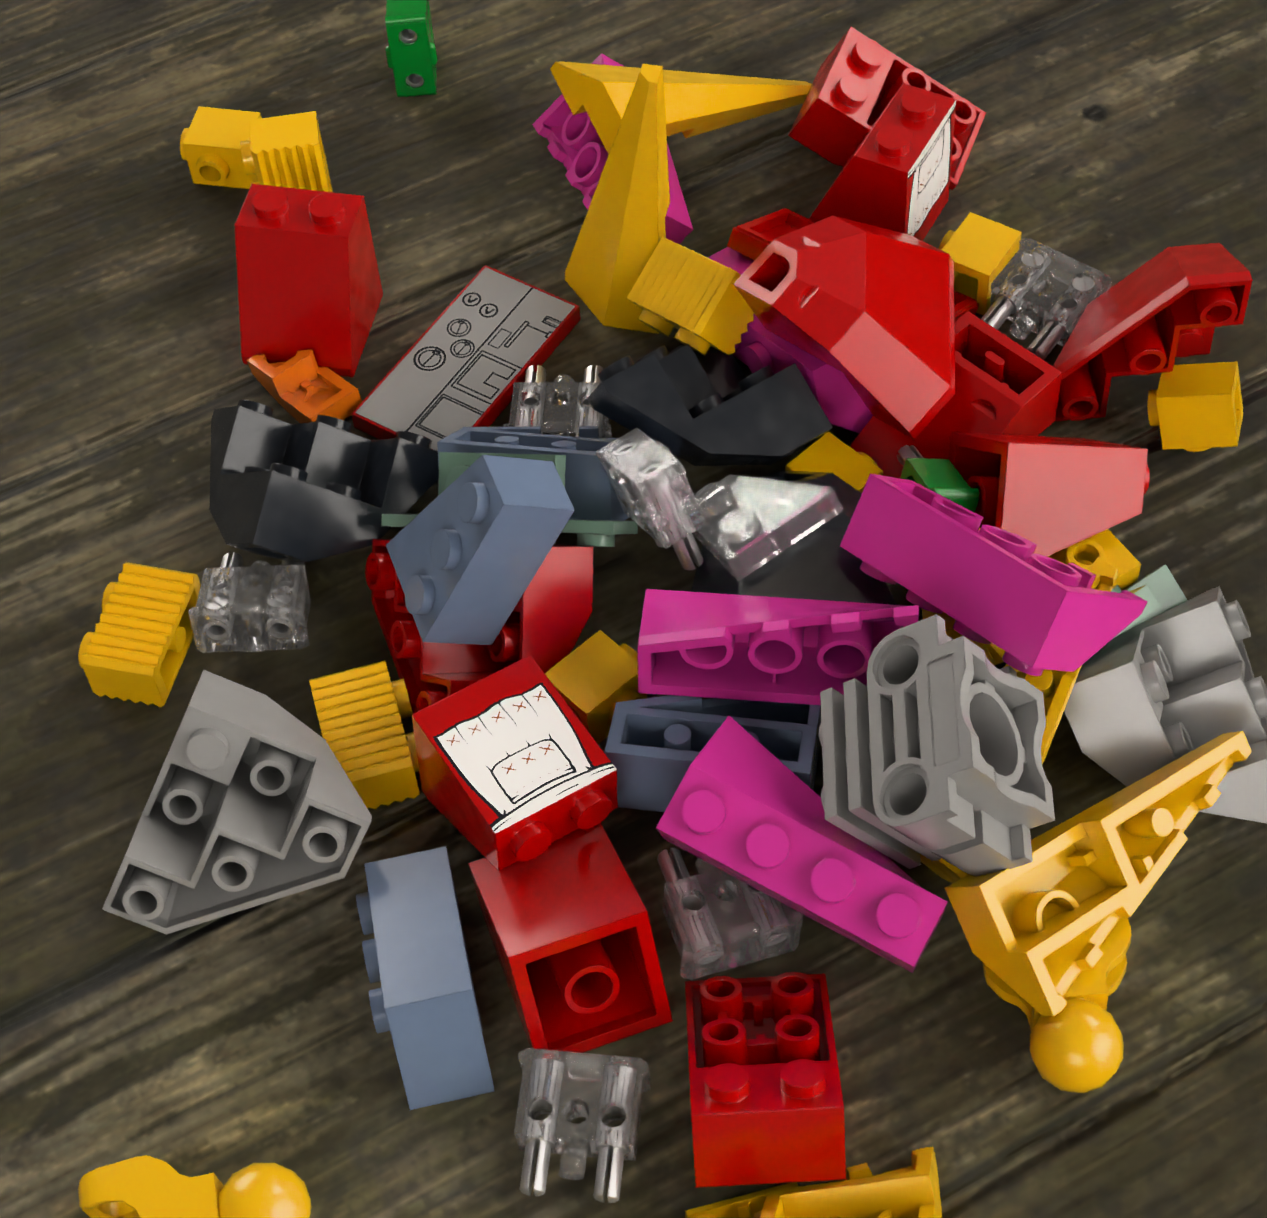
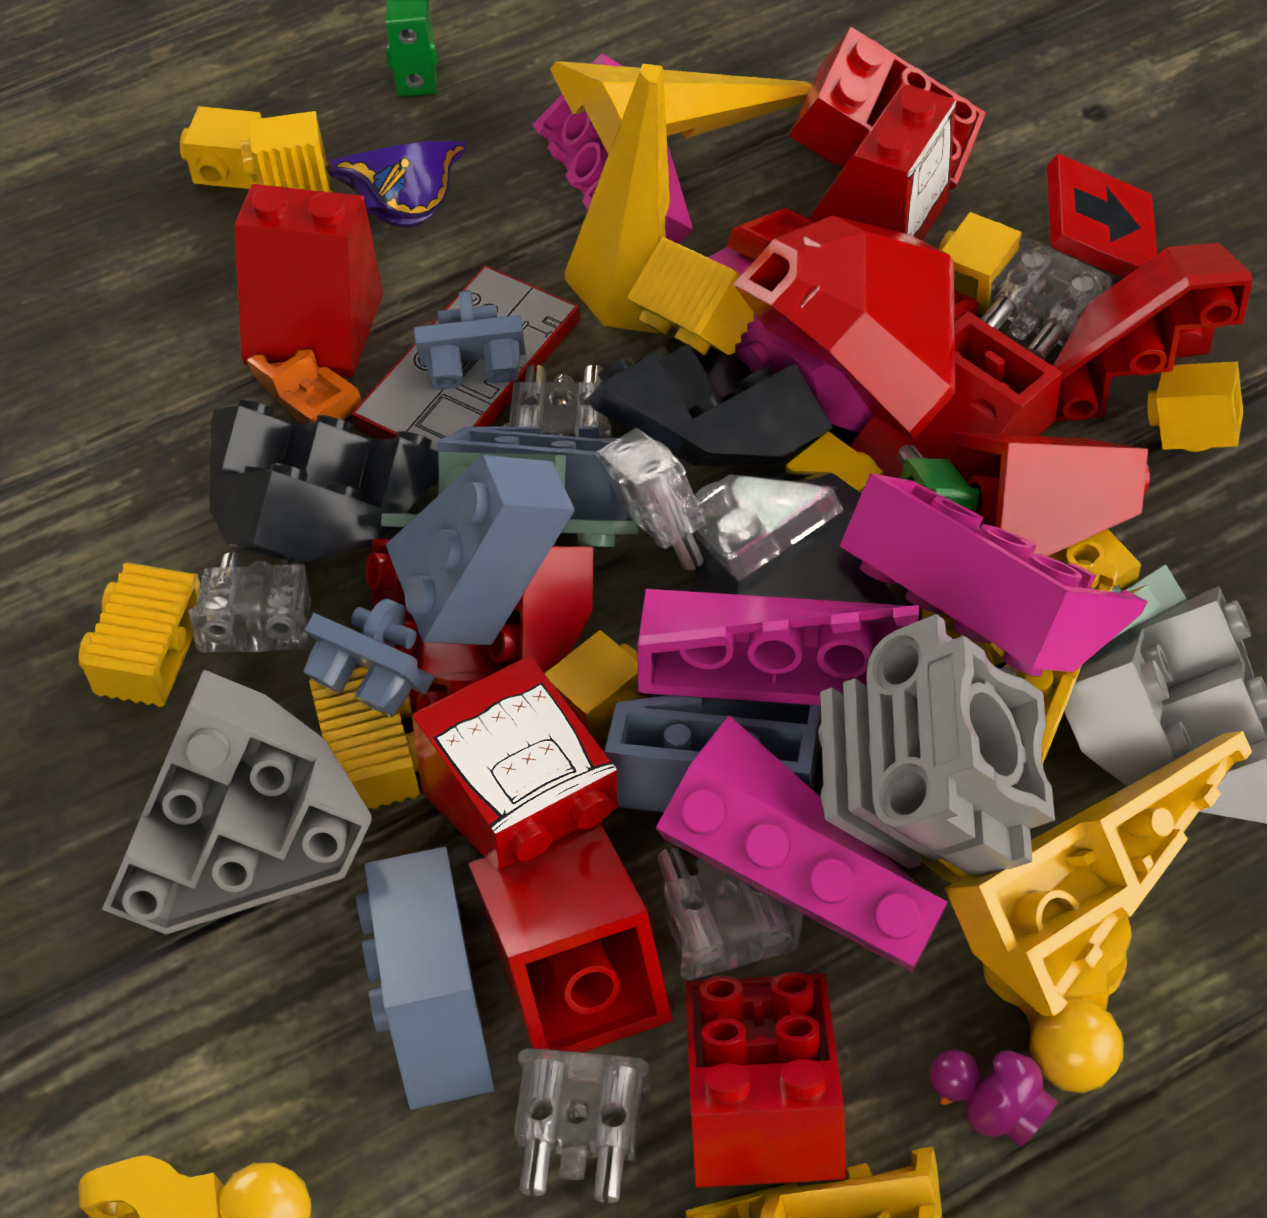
(390, 670): none -> sand blue hips
(400, 181): none -> dark purple hat
(468, 336): none -> sand blue hips
(1003, 1103): none -> magenta animal
(1099, 217): none -> red tile

